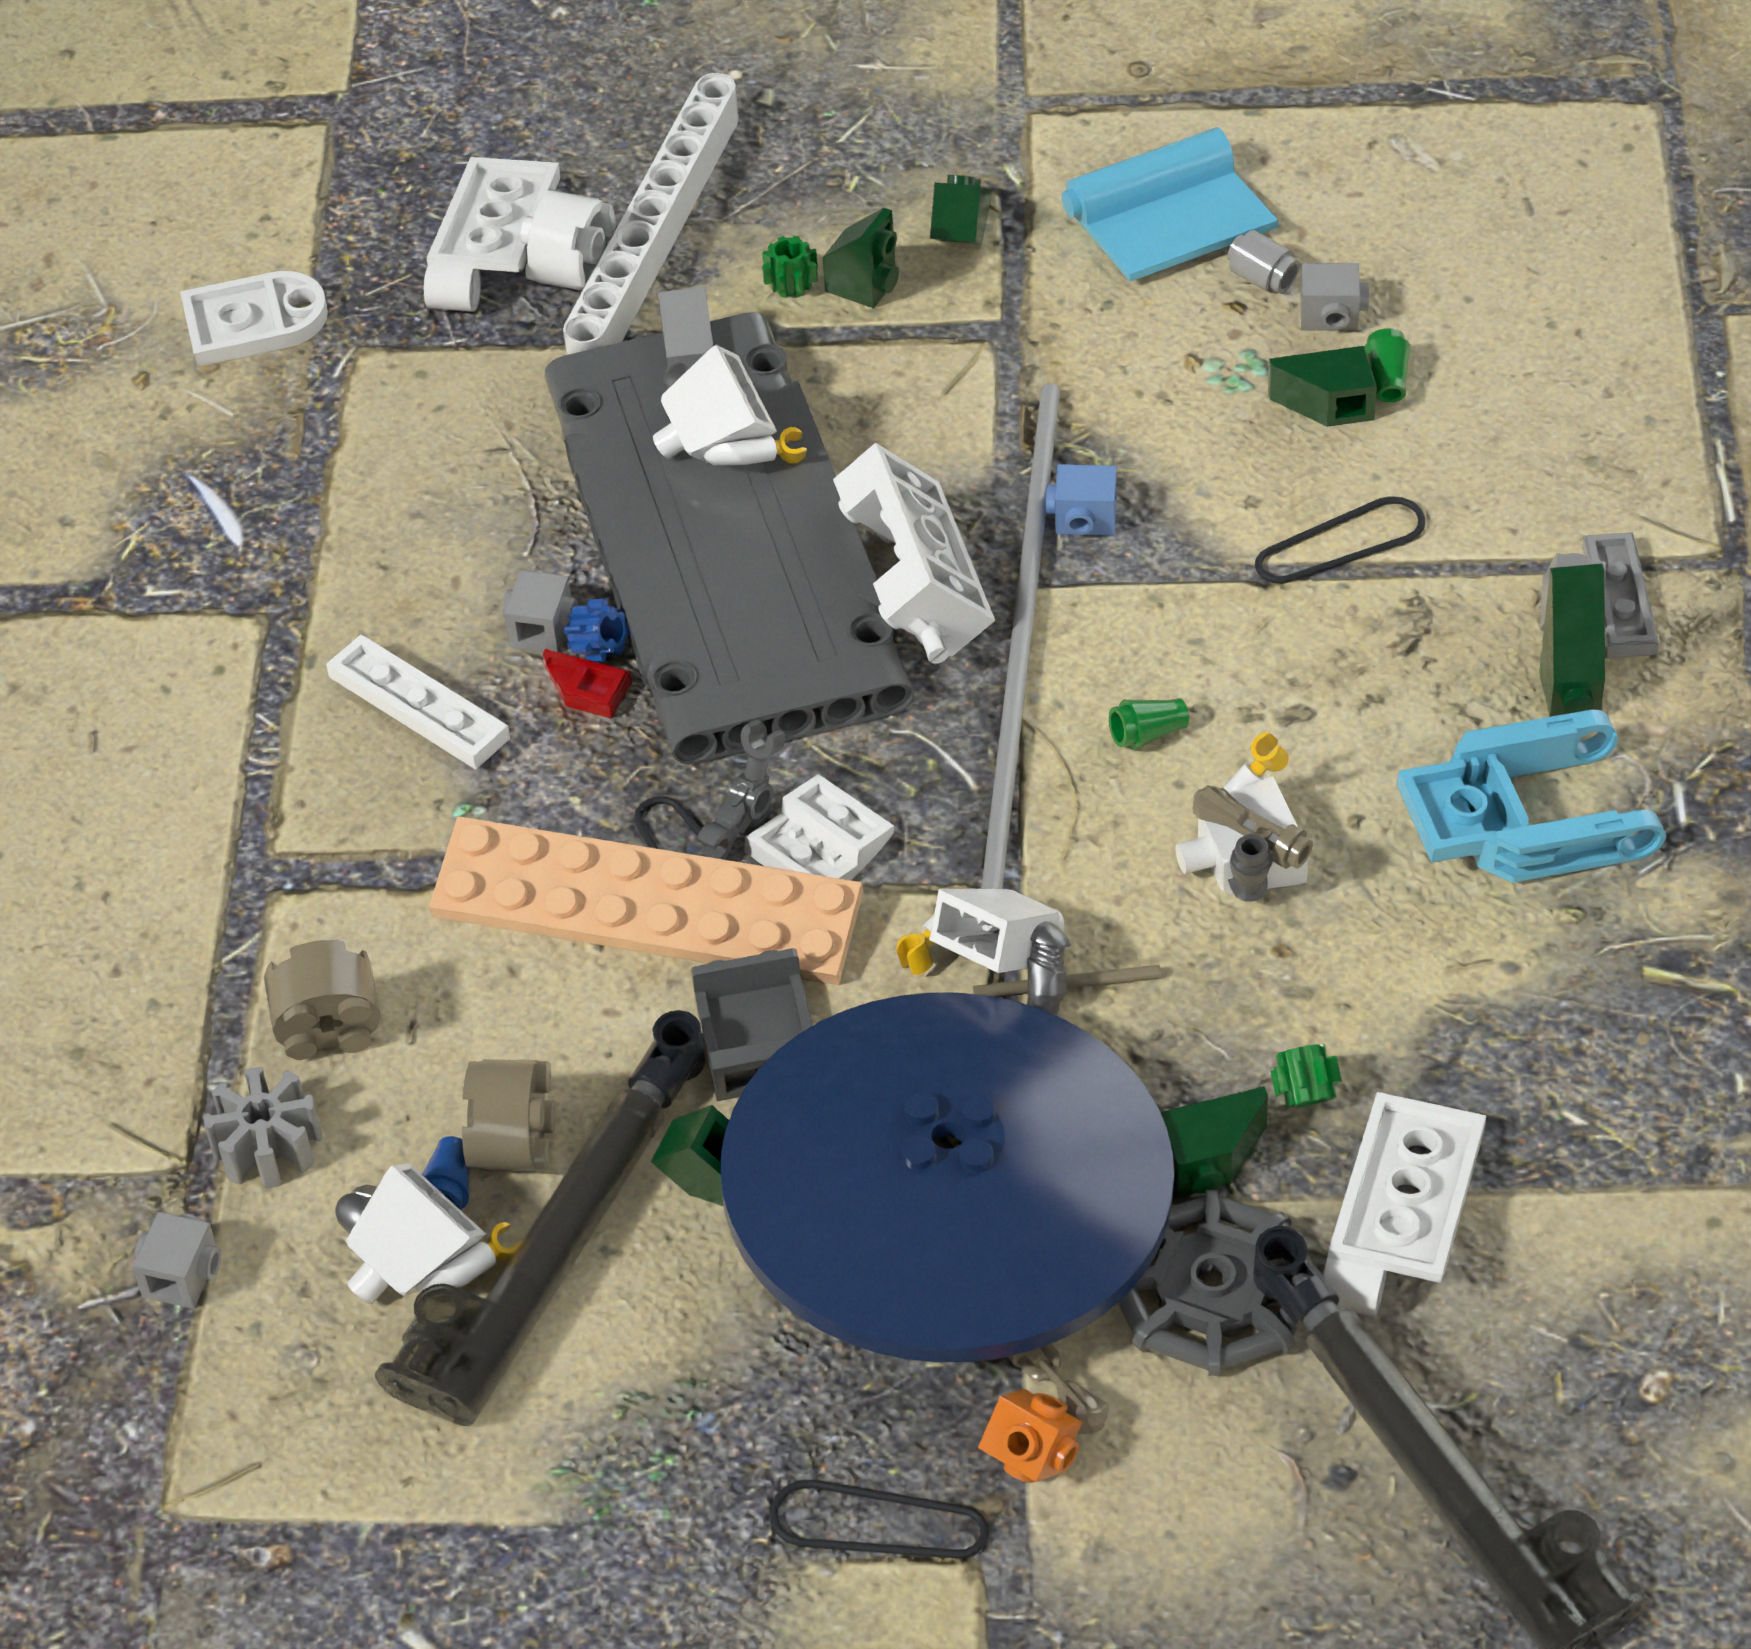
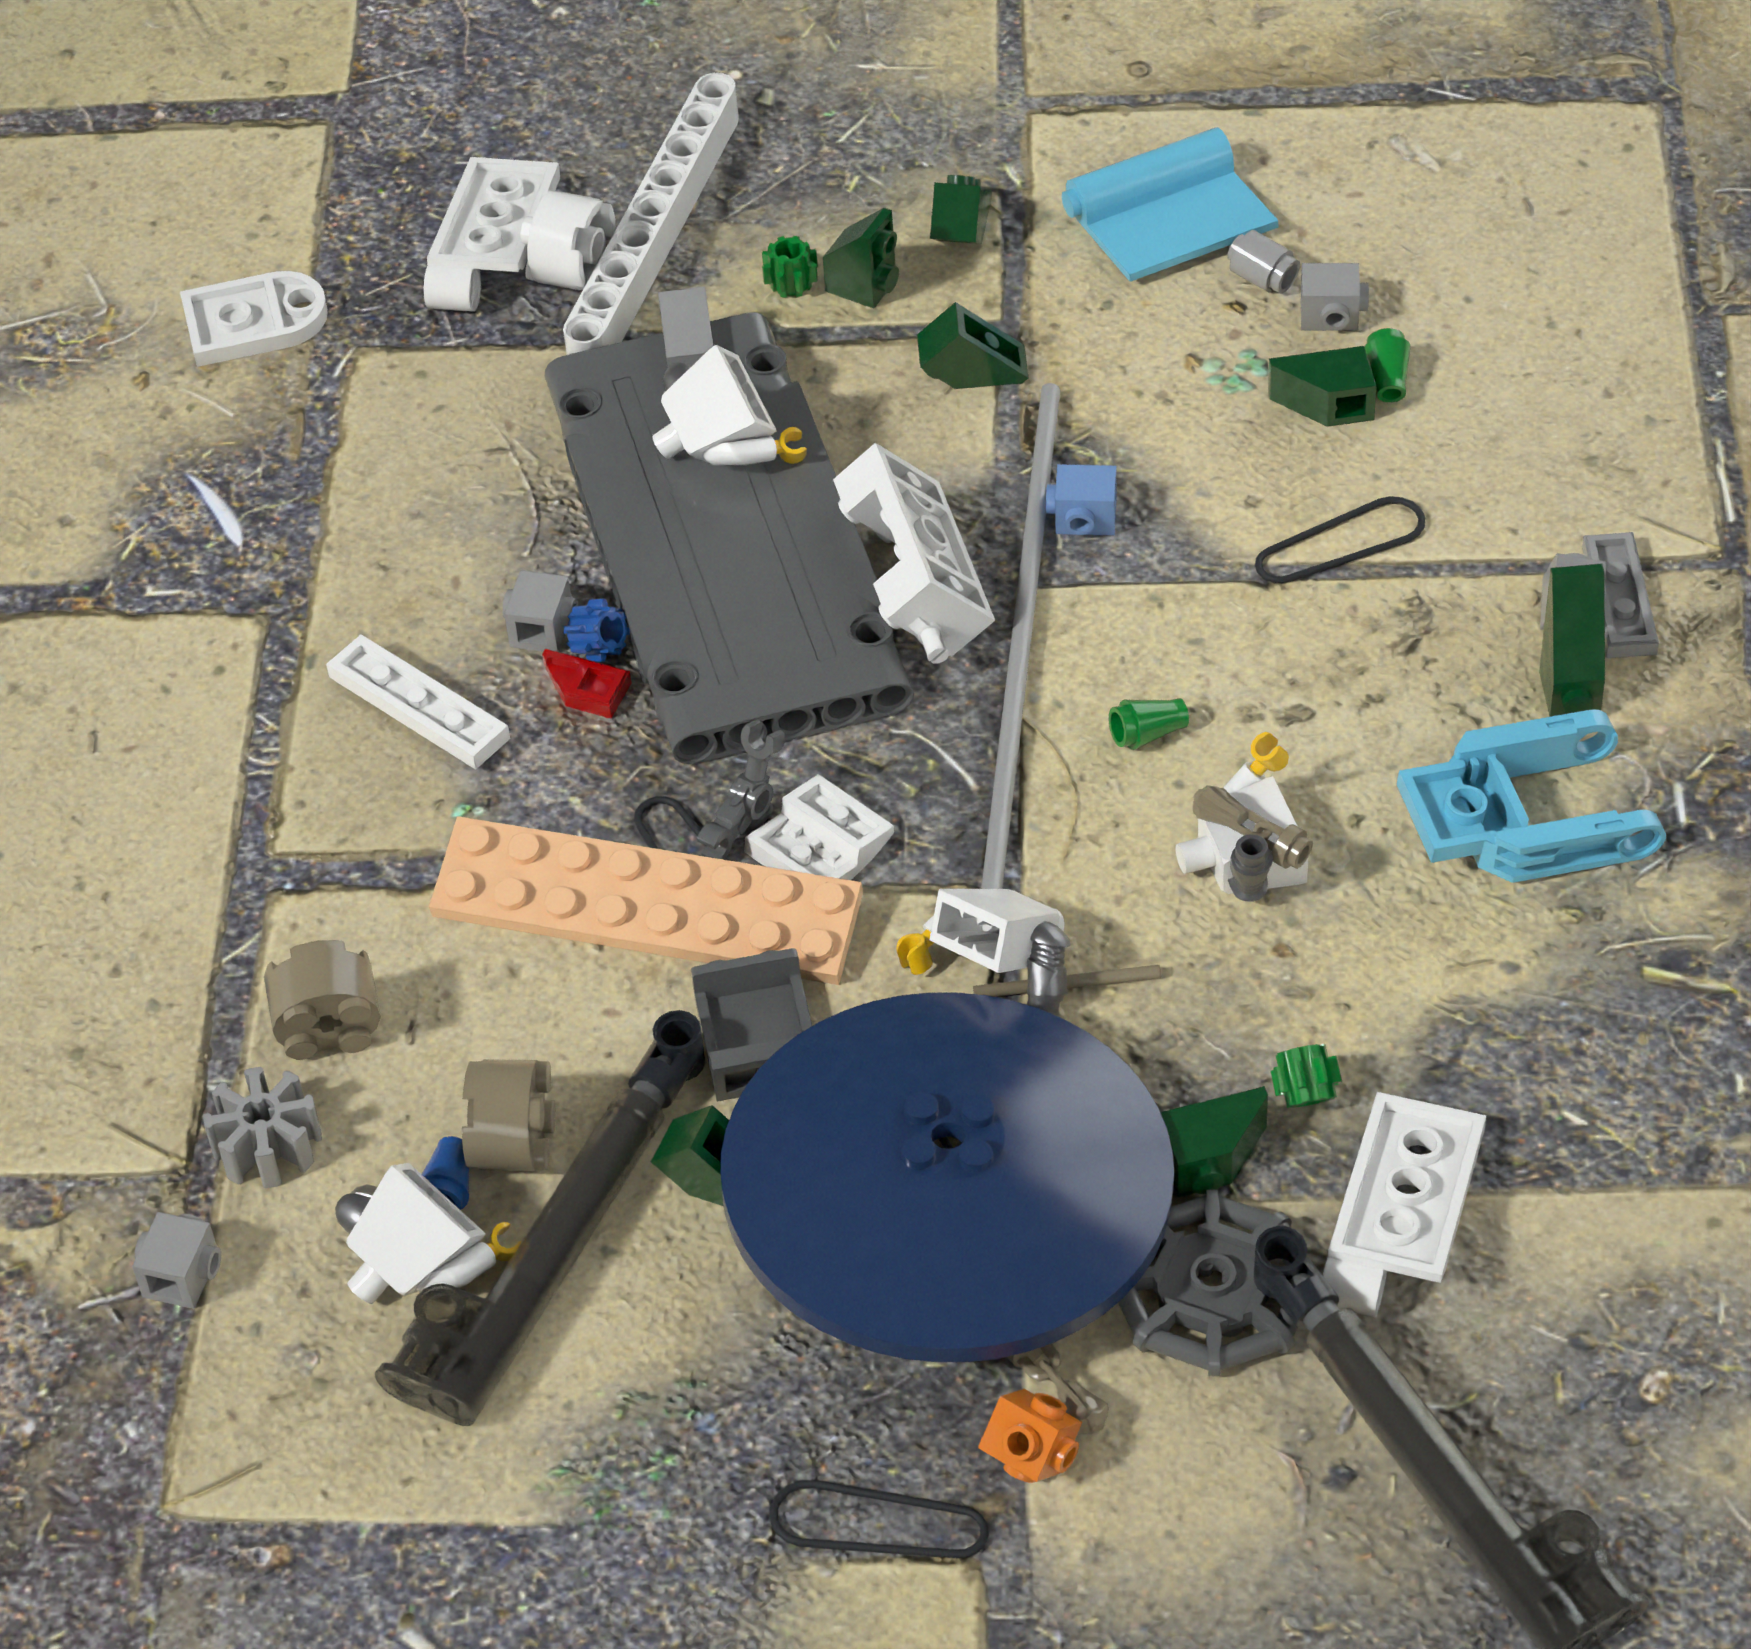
(970, 351): none -> dark green slope

